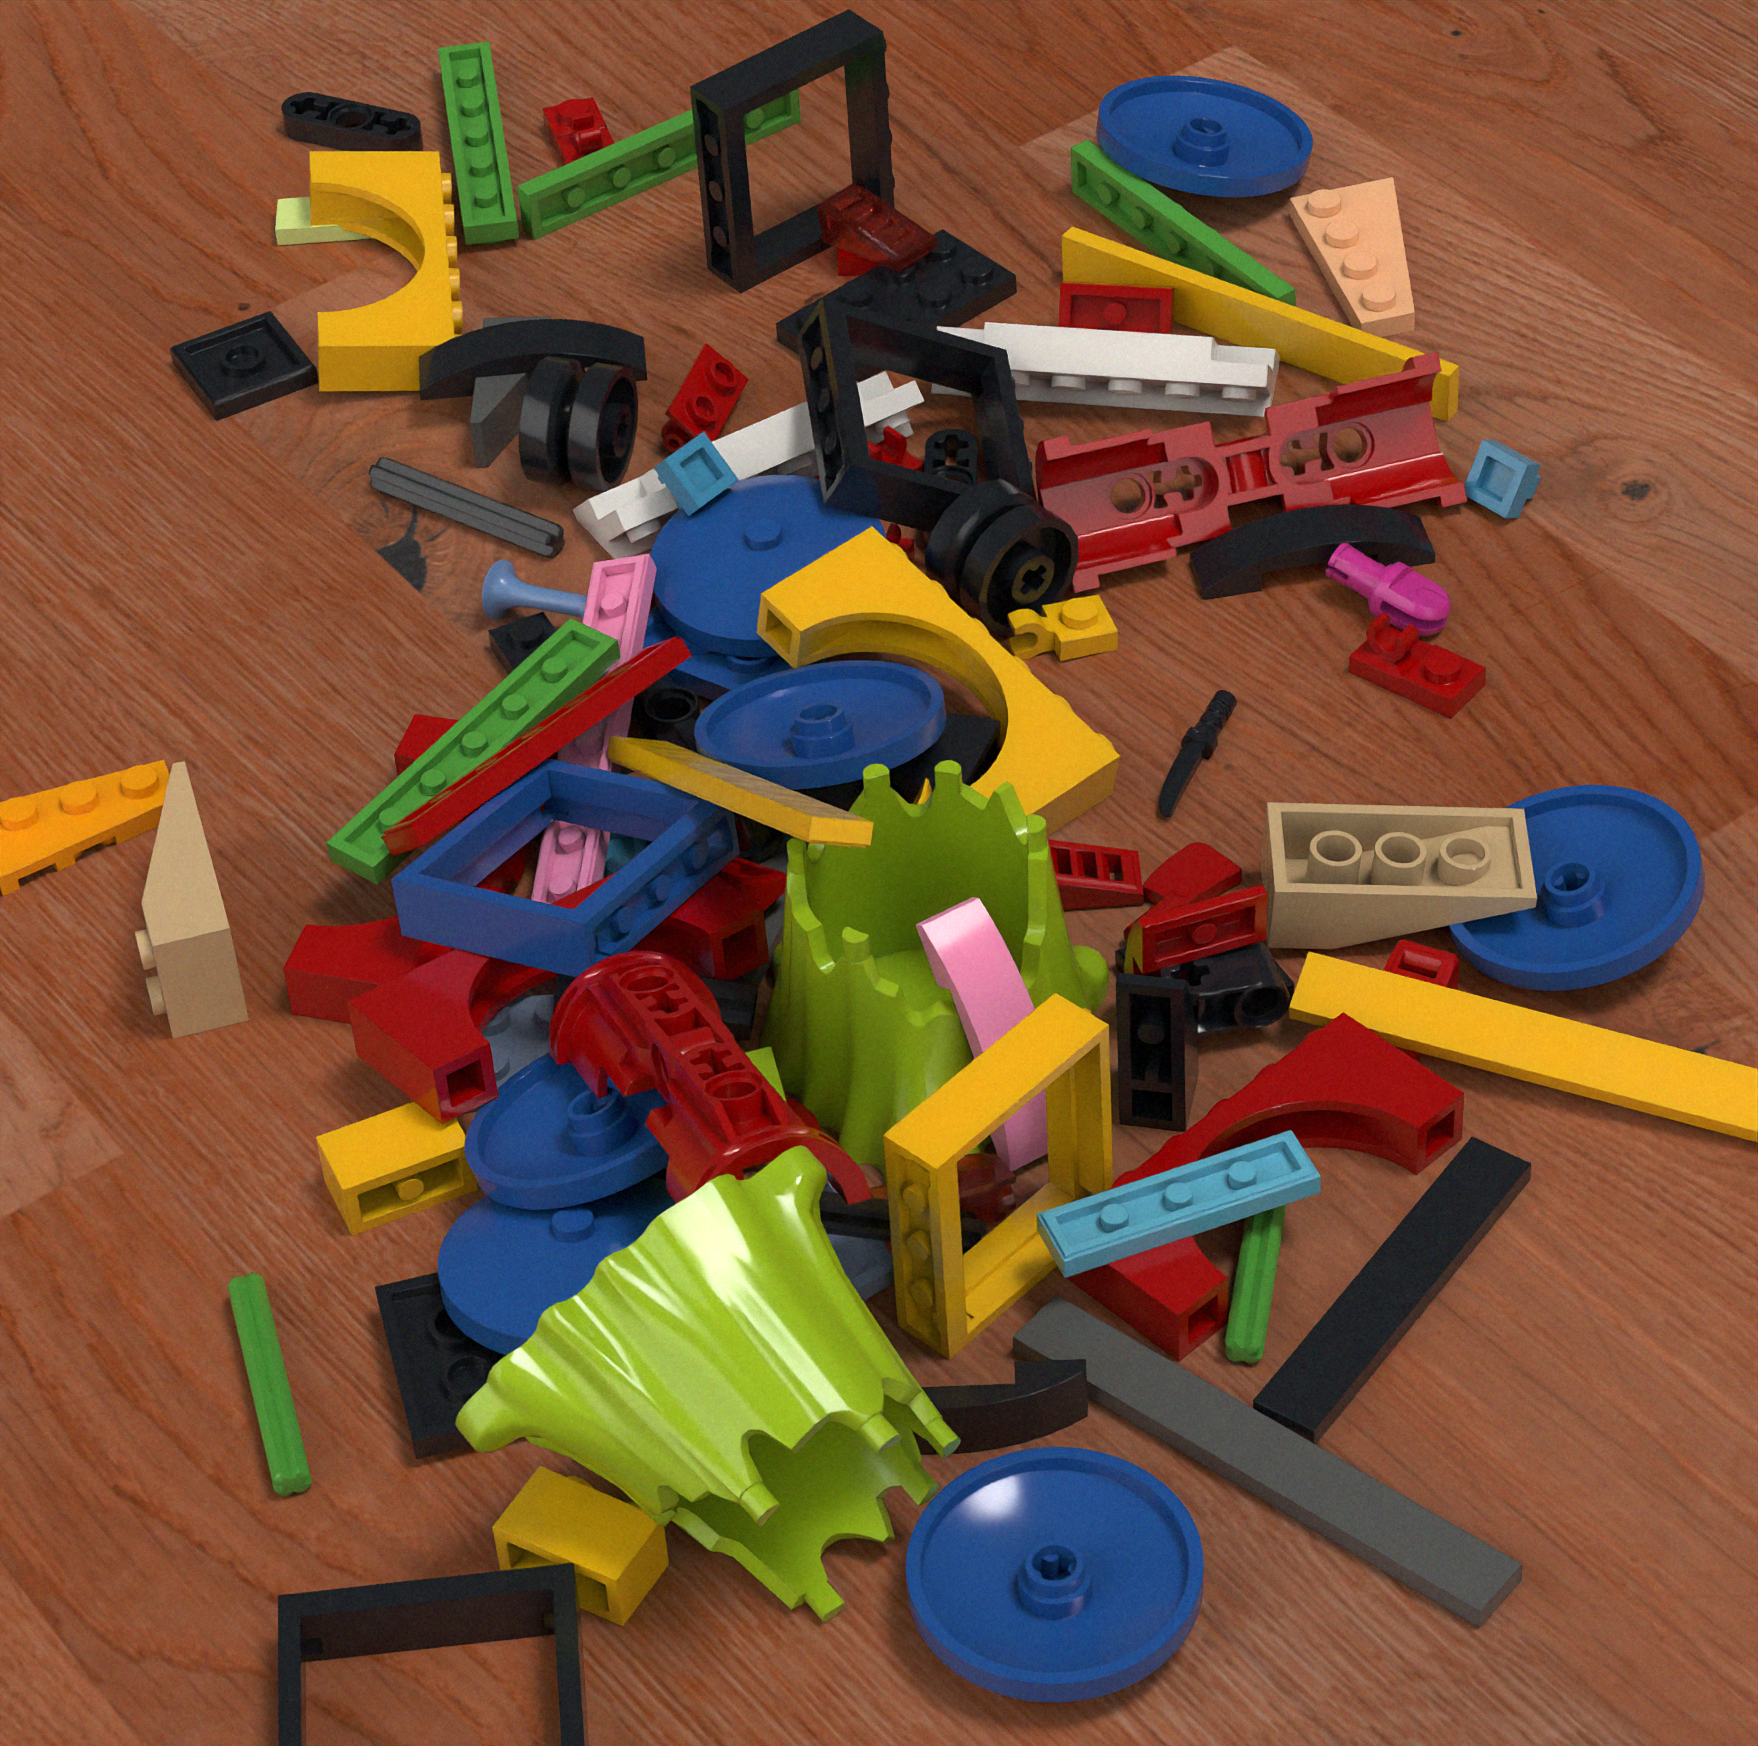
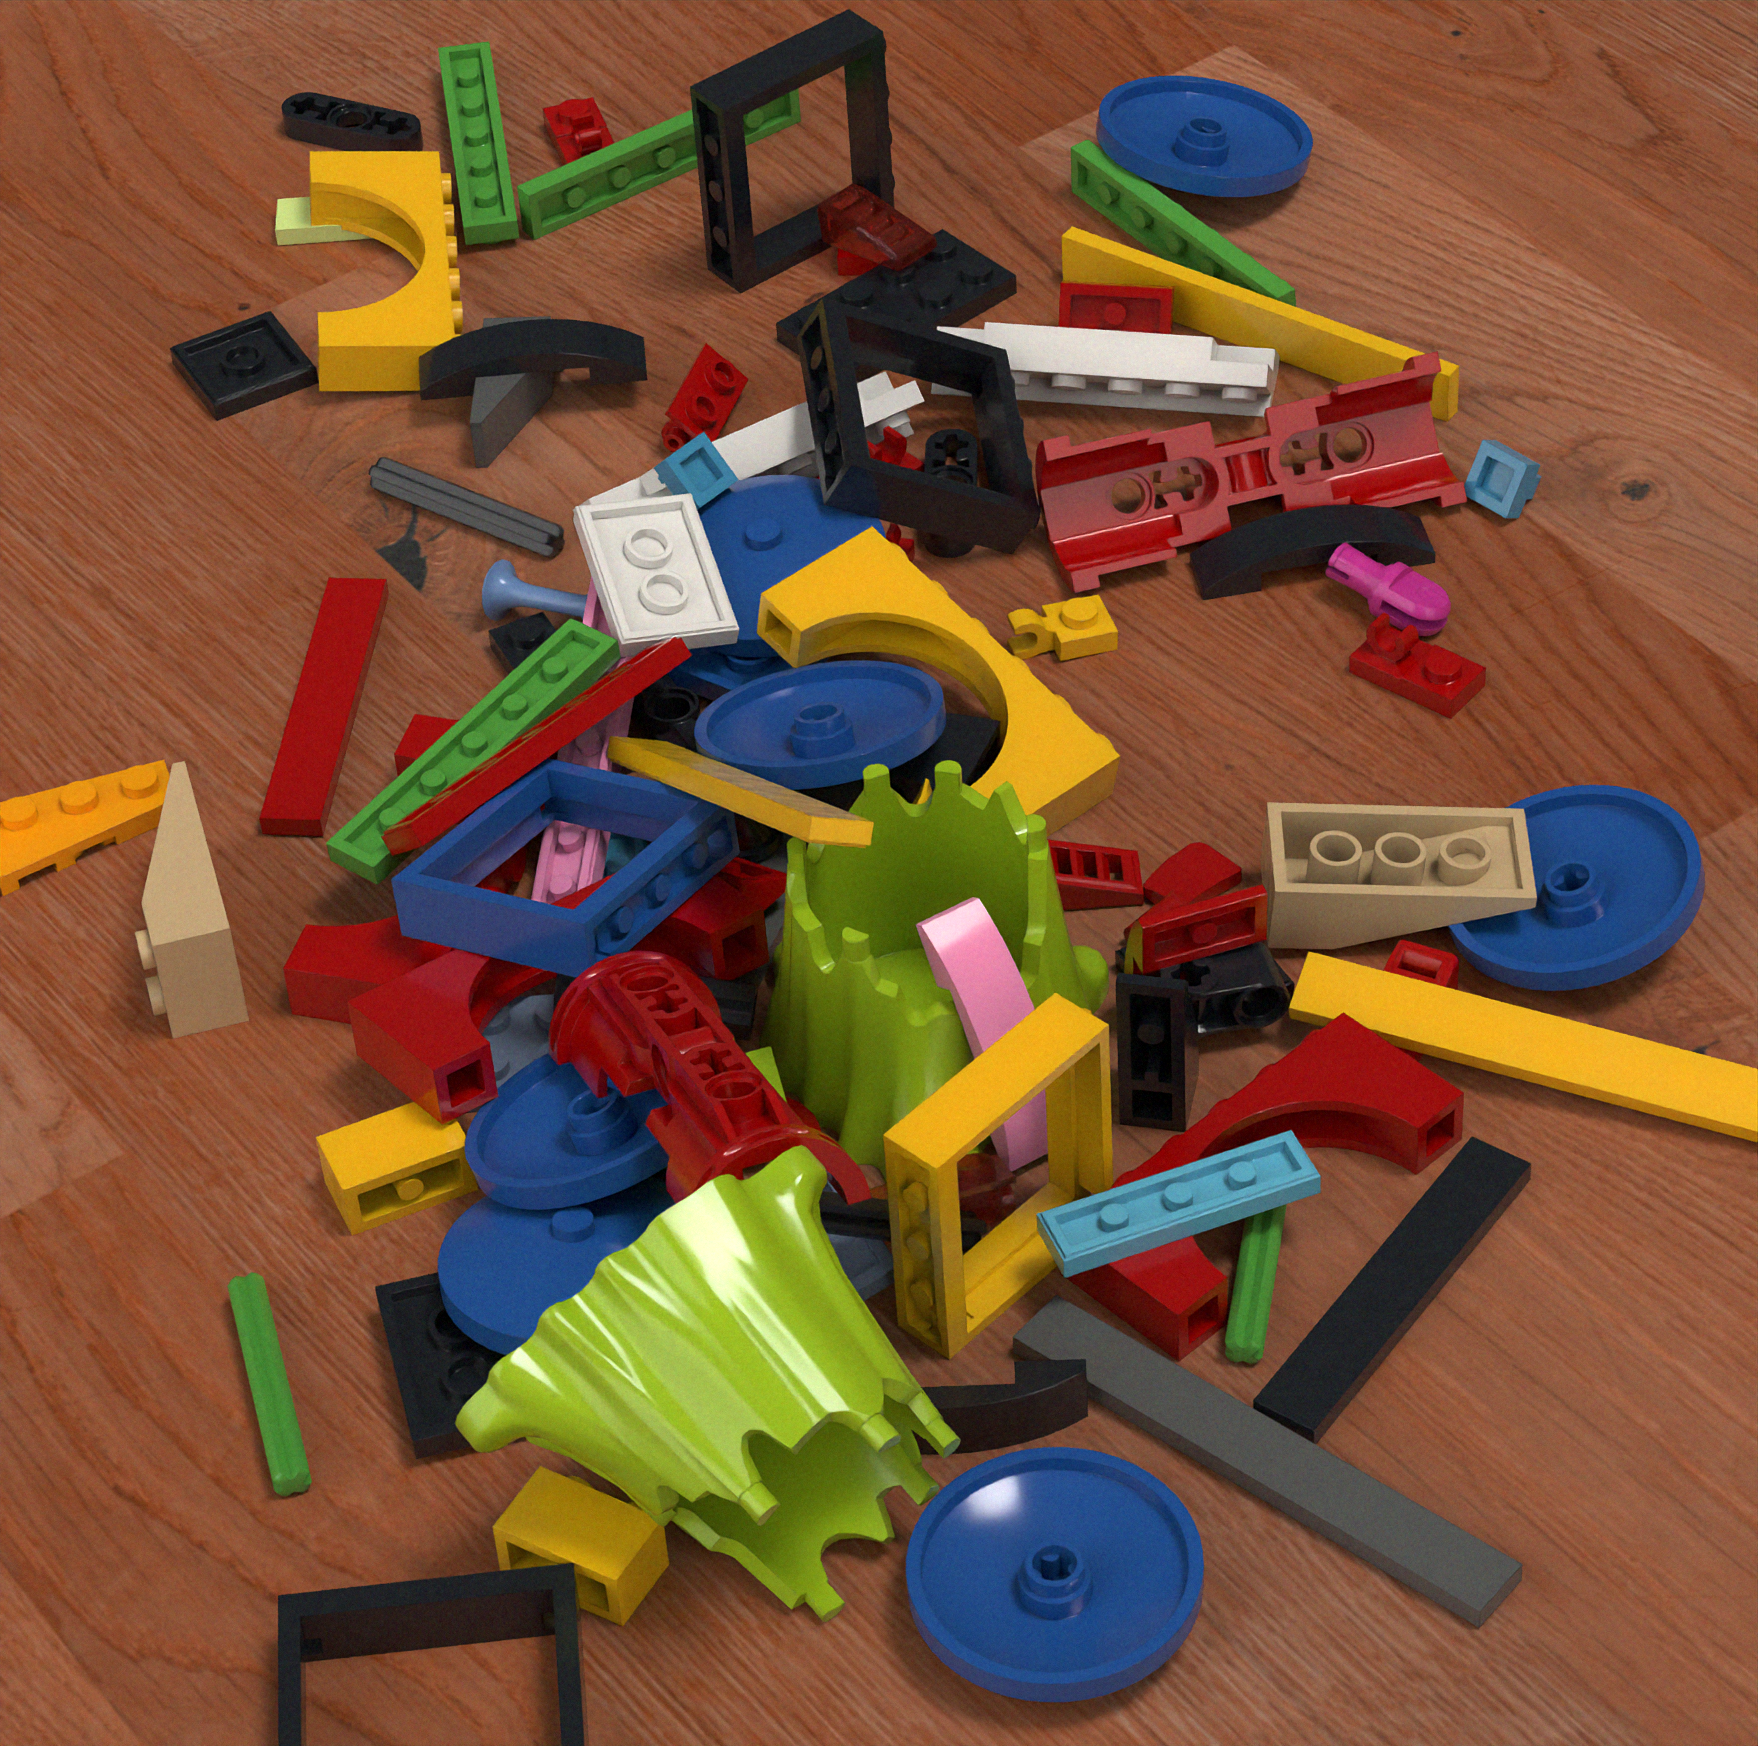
(324, 707): none -> red tile
(578, 424): black wheel -> none
(655, 573): none -> white tile
(1001, 553): black wheel -> none
(1196, 744): black piece -> none
(1360, 252): light nougat wing -> none

